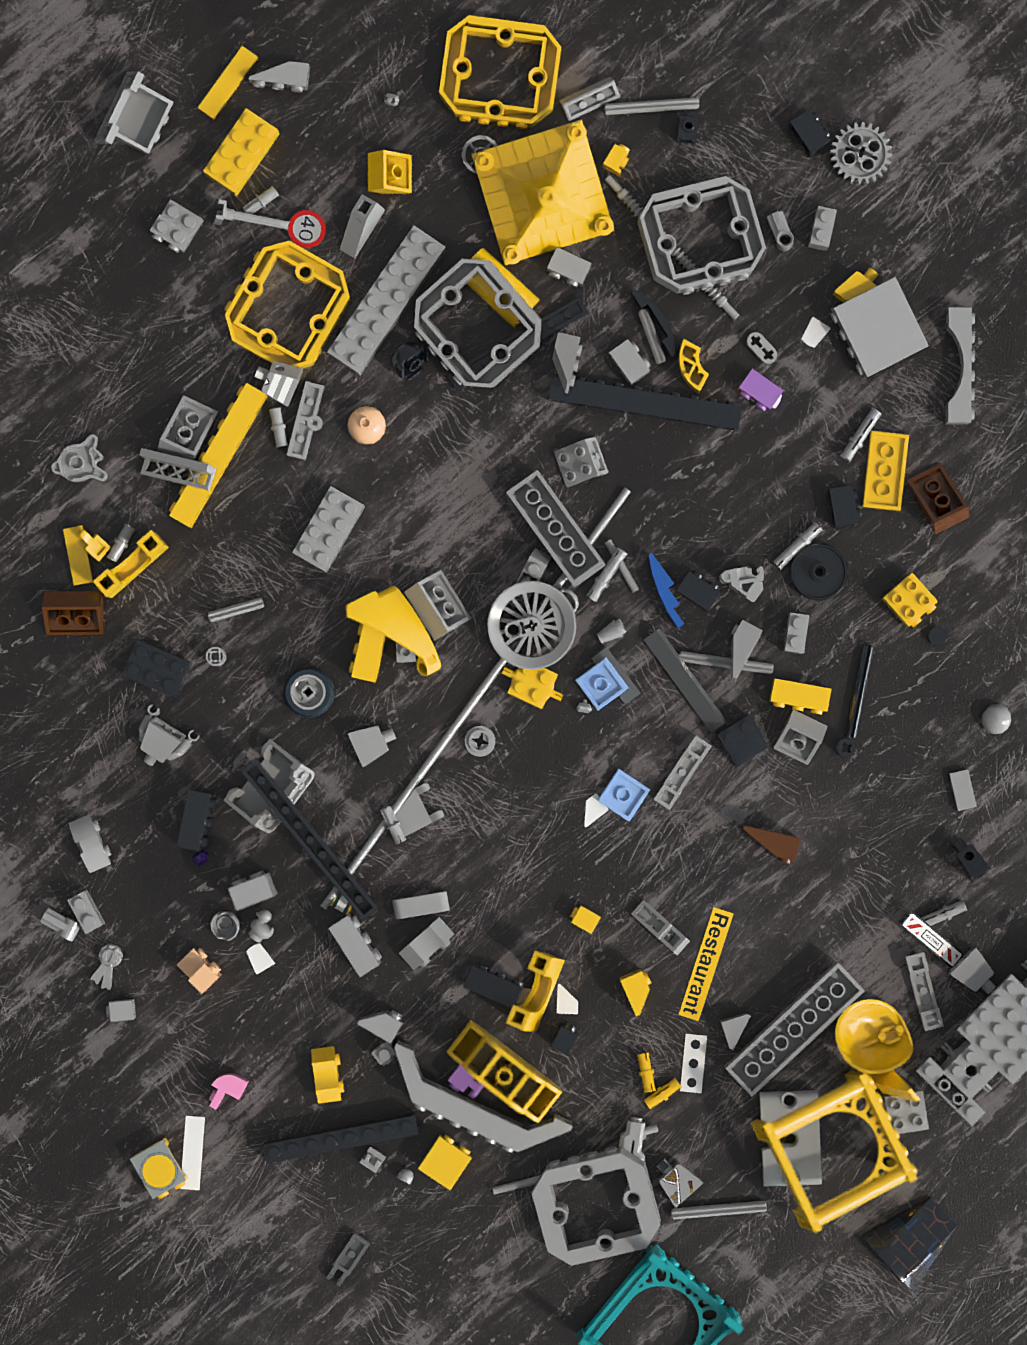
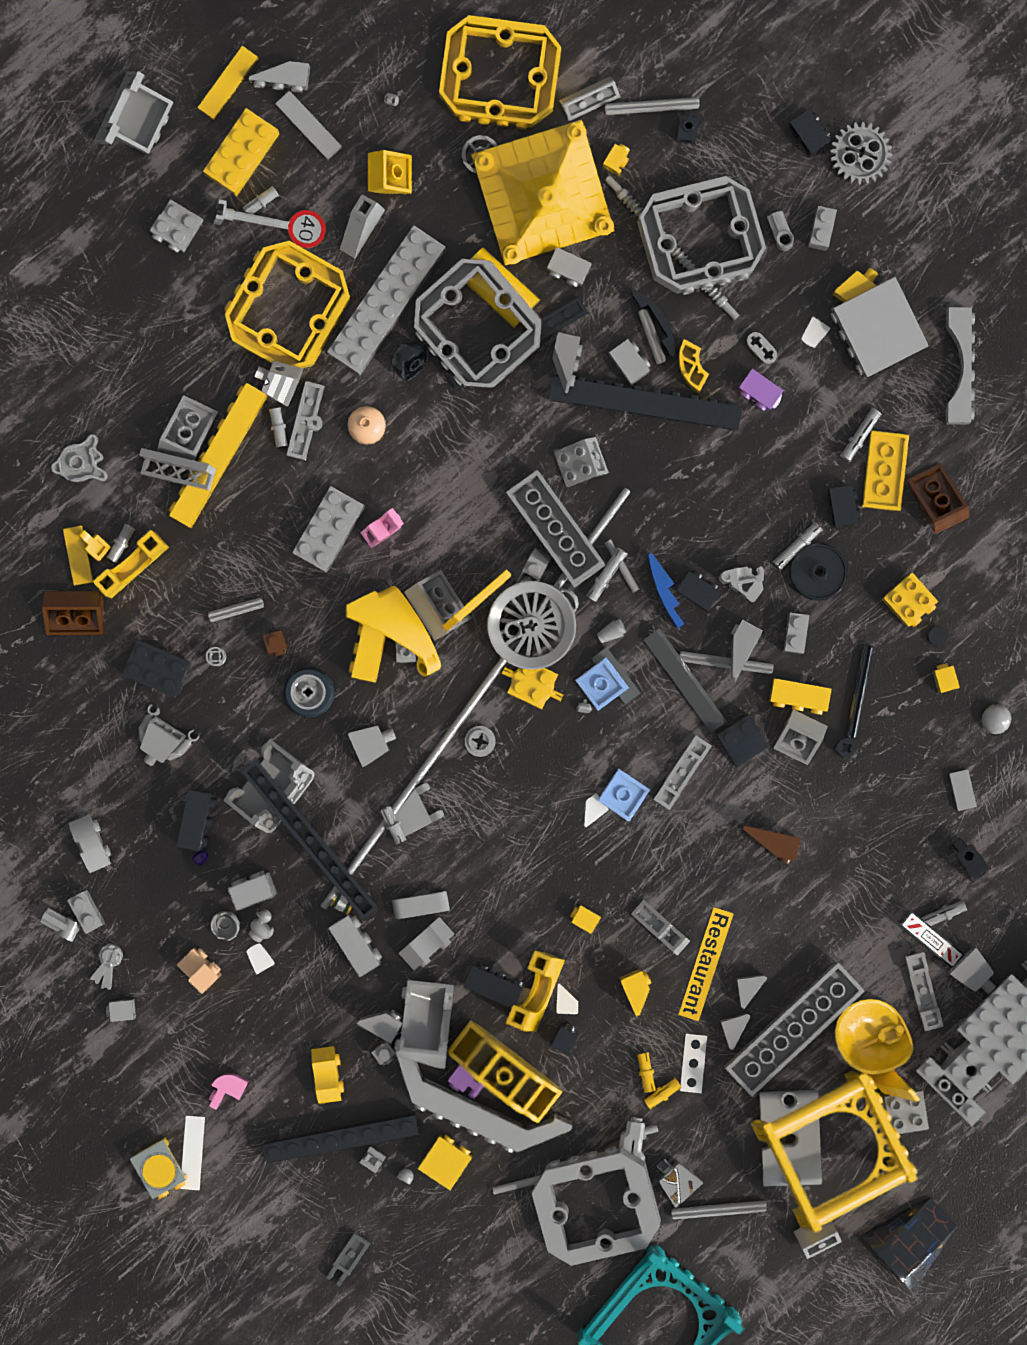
(275, 643): none -> reddish brown brick
(308, 125): none -> light grey tile
(382, 528): none -> bright pink brick
(426, 1022): none -> light grey windscreen
(476, 600): none -> yellow tile
(748, 987): none -> light grey slope
(817, 1242): none -> light grey brick
(945, 678): none -> yellow brick

